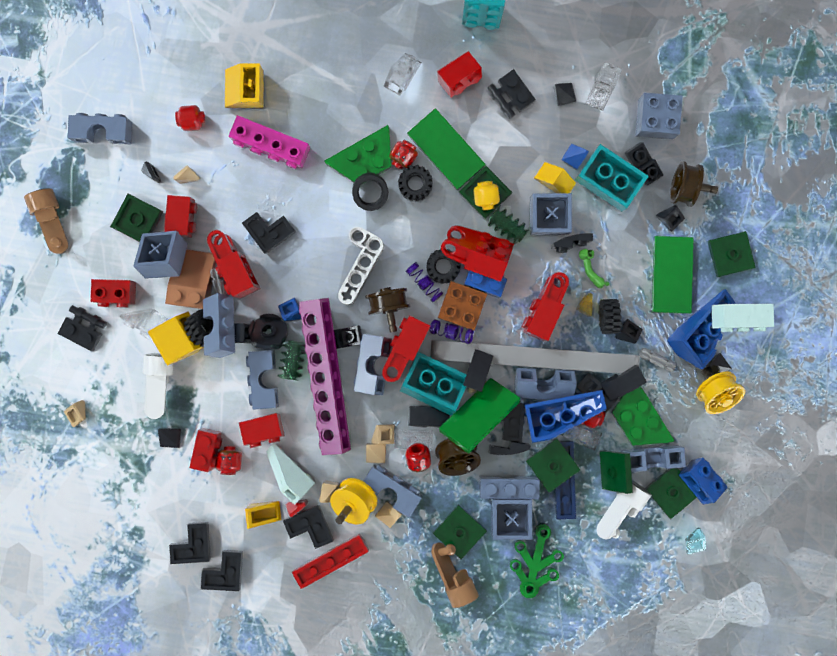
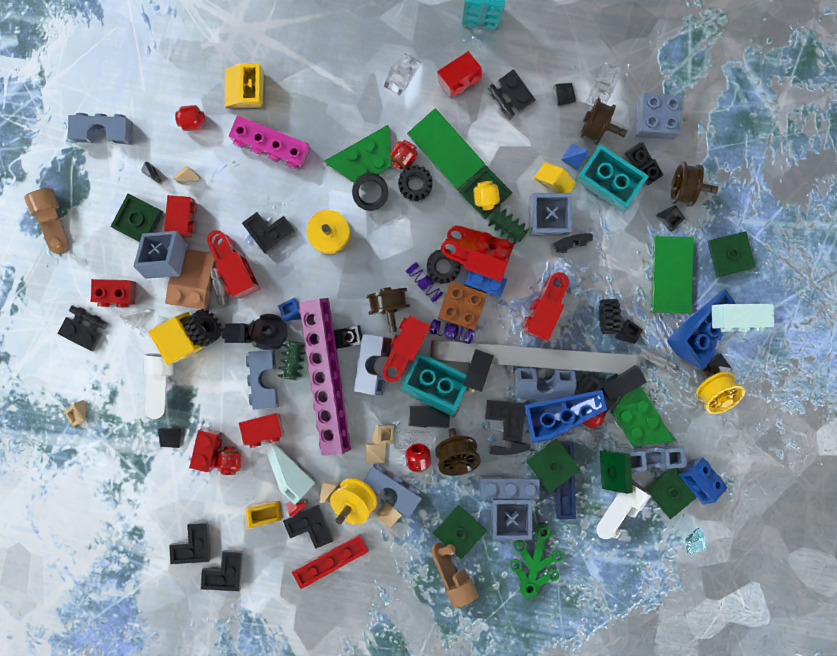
(222, 337): sand blue arch -> none
(328, 232): none -> yellow wheel
(366, 252): white beam -> none
(479, 415): green tile -> none
(585, 305): clear yellow slope -> none
(586, 255): bright green piece -> none
(598, 122): none -> dark brown wheel

